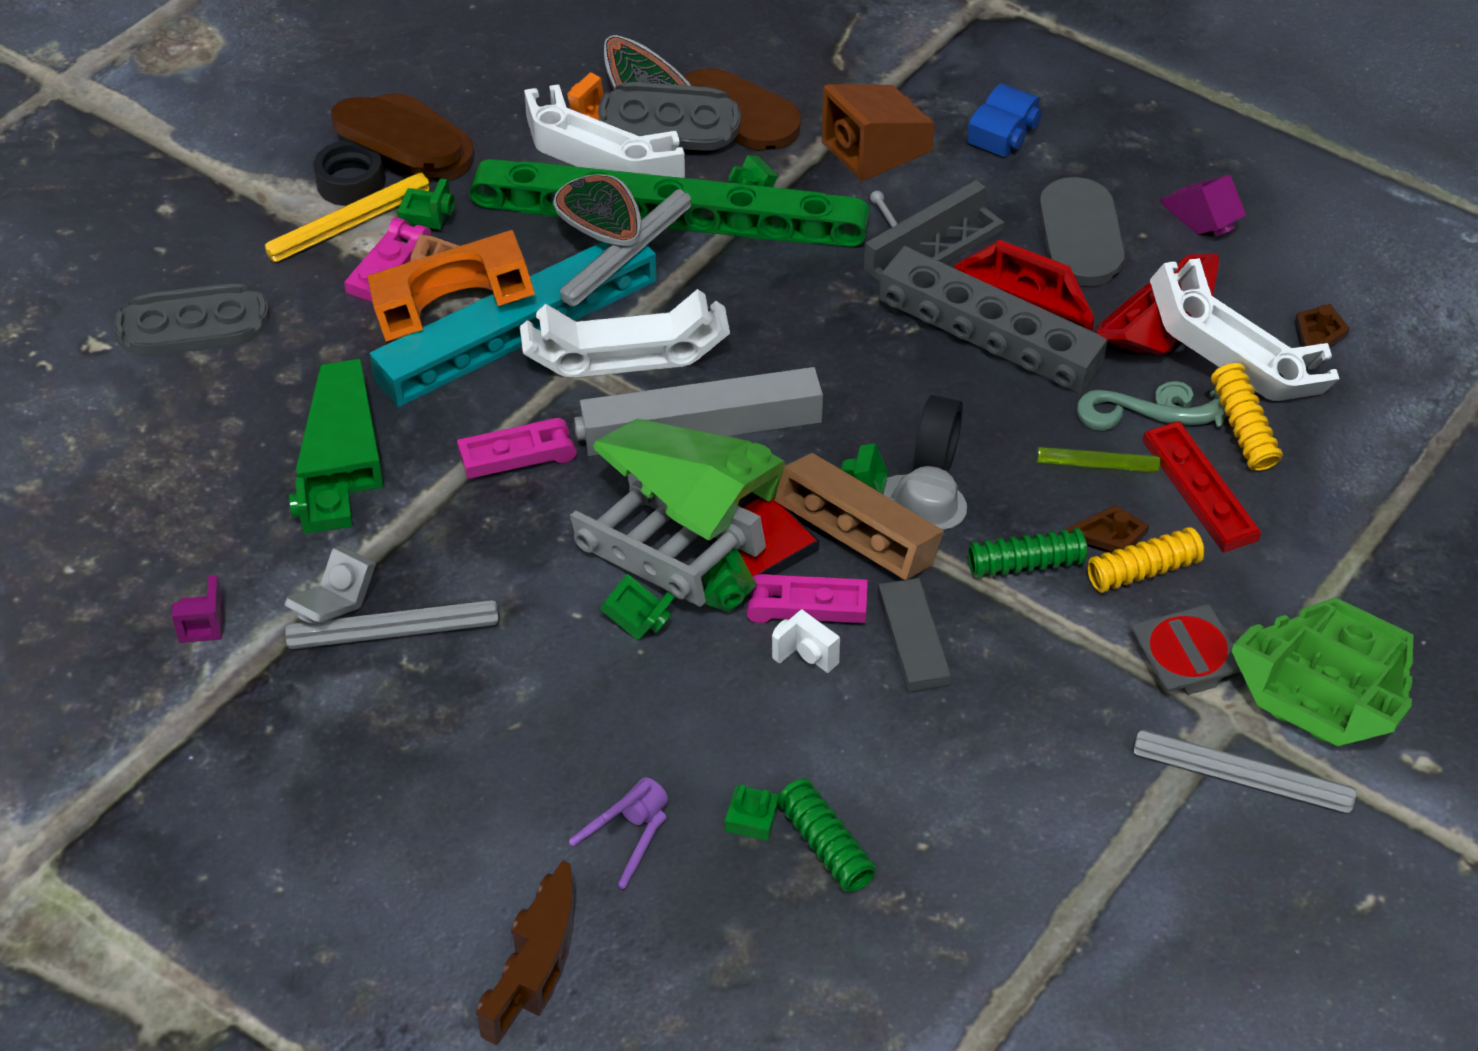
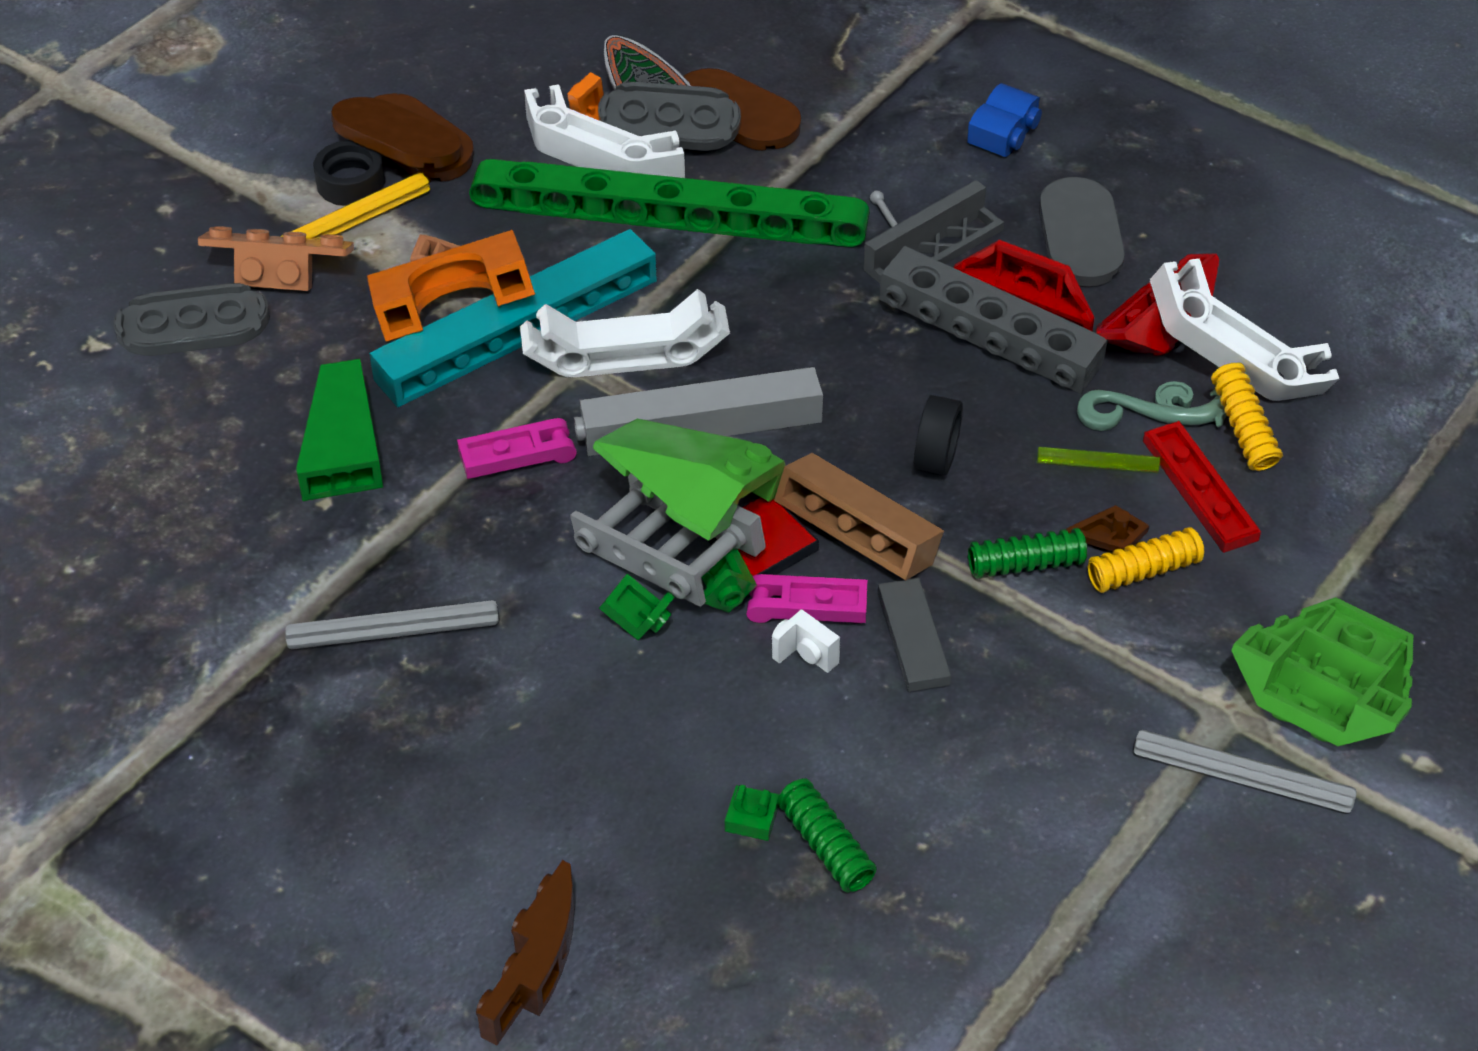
(200, 617): magenta panel -> none
(274, 260): none -> nougat bracket
(320, 508): green bracket -> none
(340, 589): light grey bracket -> none
(385, 255): dark pink plate -> none
(427, 207): green bracket -> none
(600, 208): shield -> none
(618, 255): light grey axle -> none
(639, 805): medium lavender plant -> none
(753, 172): green tile -> none
(868, 467): green tile -> none
(873, 127): dark orange slope -> none
(930, 495): light grey piece -> none
(1188, 649): piece -> none
(1207, 205): magenta slope -> none
(1321, 326): reddish brown piece -> none

